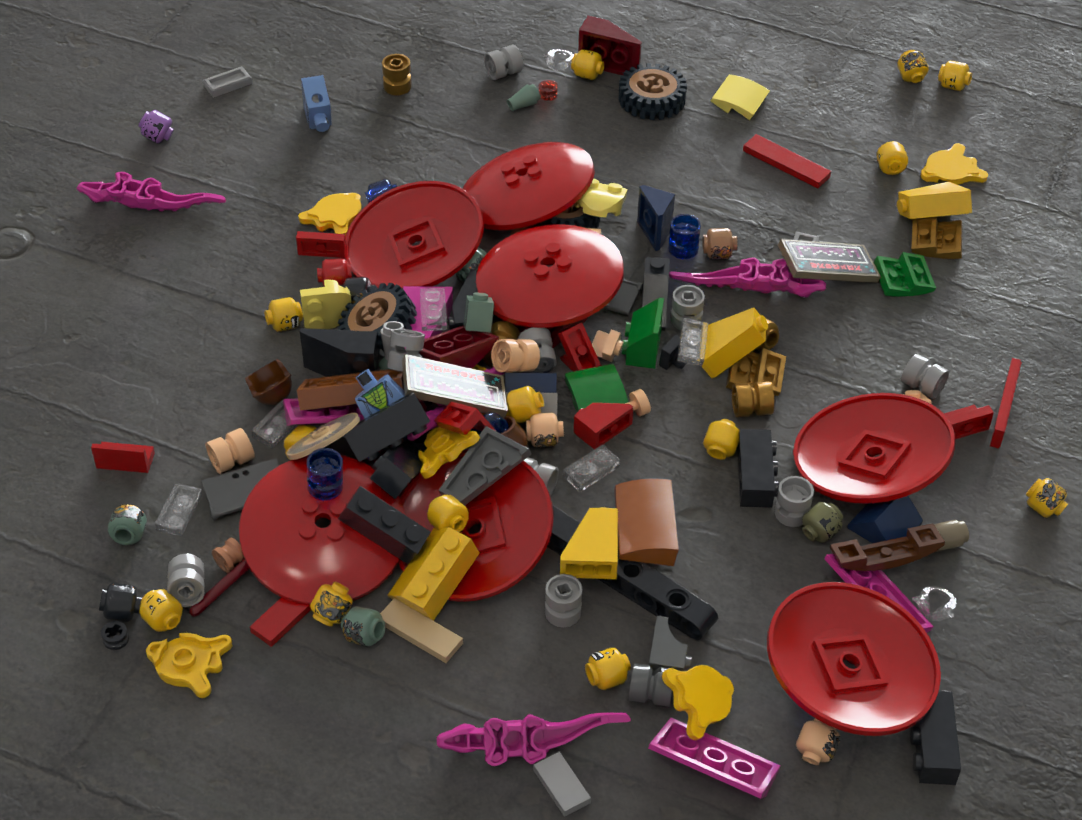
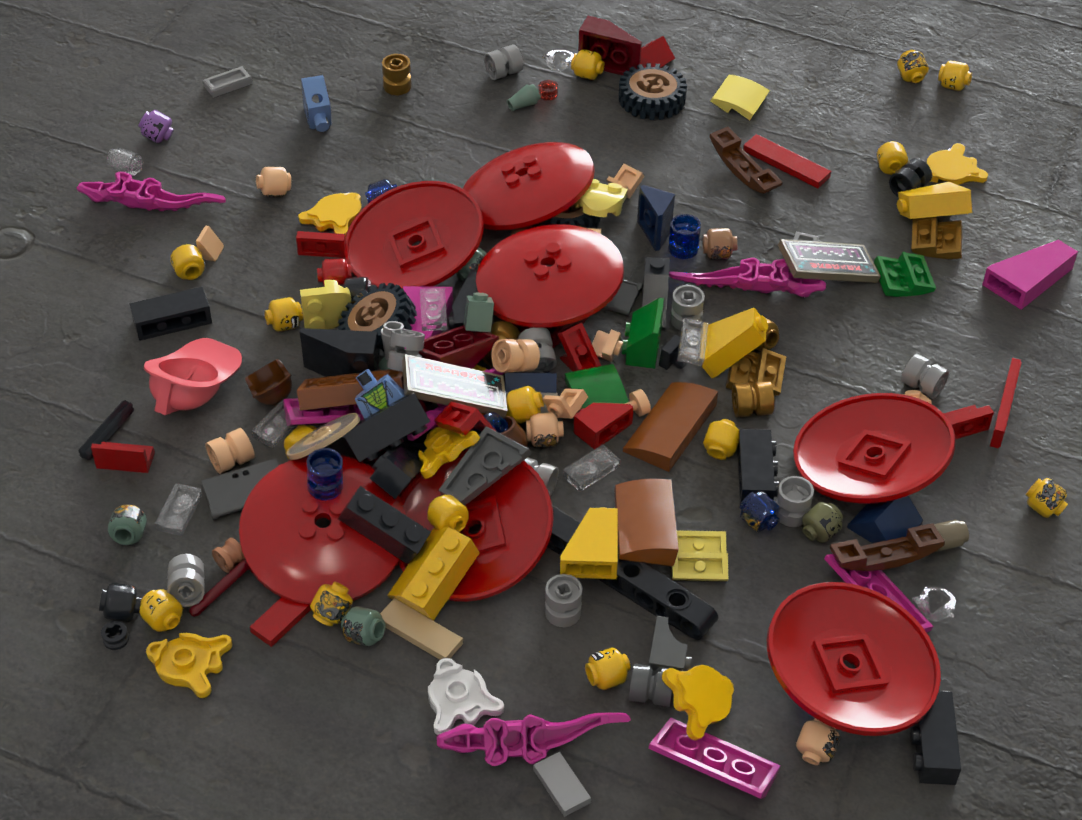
(107, 428): none -> black axle
(125, 161): none -> clear brick
(170, 313): none -> black brick
(187, 262): none -> yellow head
(191, 374): none -> coral piece
(209, 244): none -> light nougat slope
(274, 181): none -> light nougat head
(459, 695): none -> white tile
(567, 403): none -> light nougat bracket
(628, 178): none -> light nougat bracket
(656, 53): none -> red panel
(672, 424): none -> dark orange slope
(701, 556): none -> light yellow slope
(741, 164): none -> reddish brown slope
(760, 511): none -> clear blue head
(912, 175): none -> black wheel
(1030, 273): none -> dark pink slope

